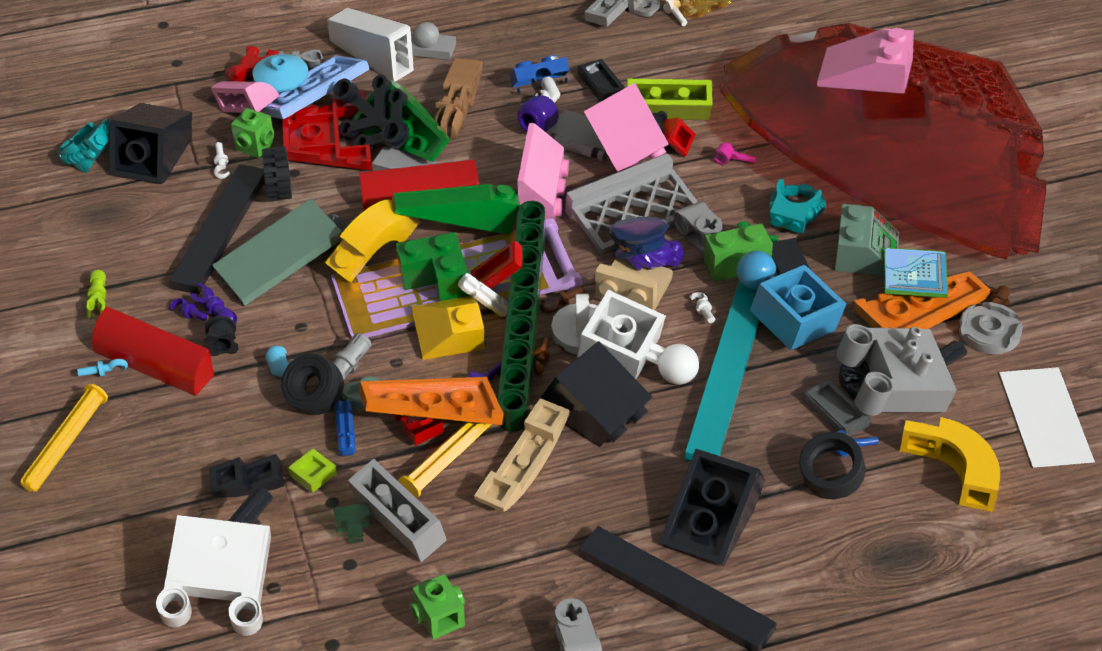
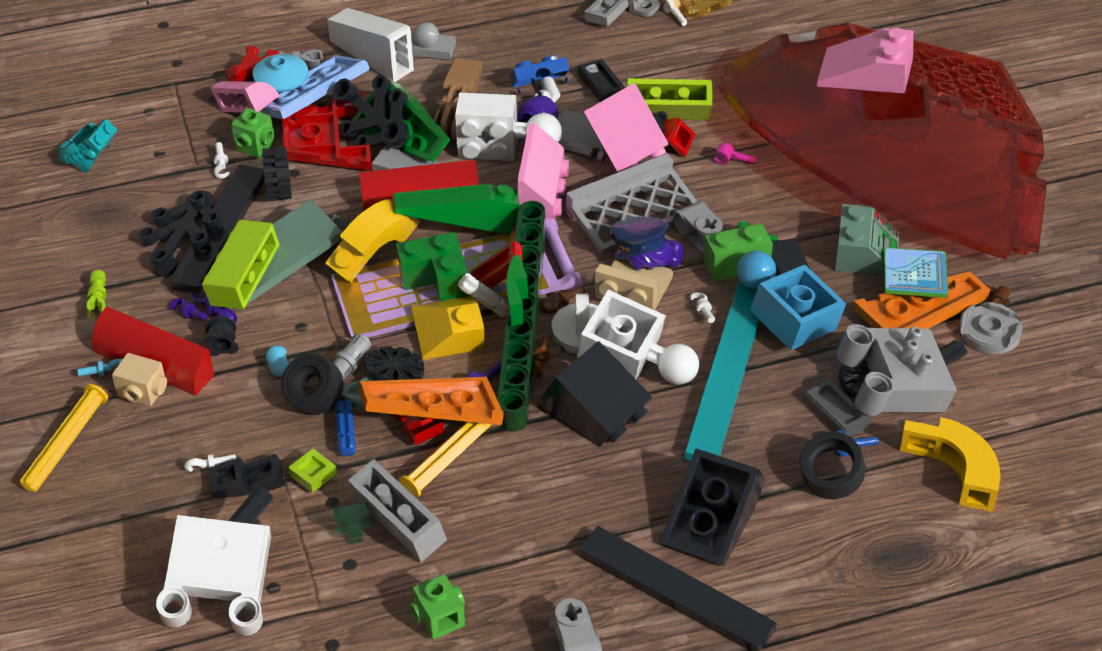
(139, 379): none -> tan brick
(148, 141): black slope -> none
(197, 205): none -> black plant
(210, 462): none -> white hand
(241, 264): none -> lime brick
(393, 364): none -> black wheel
(490, 128): none -> white brick
(516, 290): none -> green slope
(526, 457): tan slope -> none
(795, 215): teal piece -> none
(1046, 417): white sticker -> none

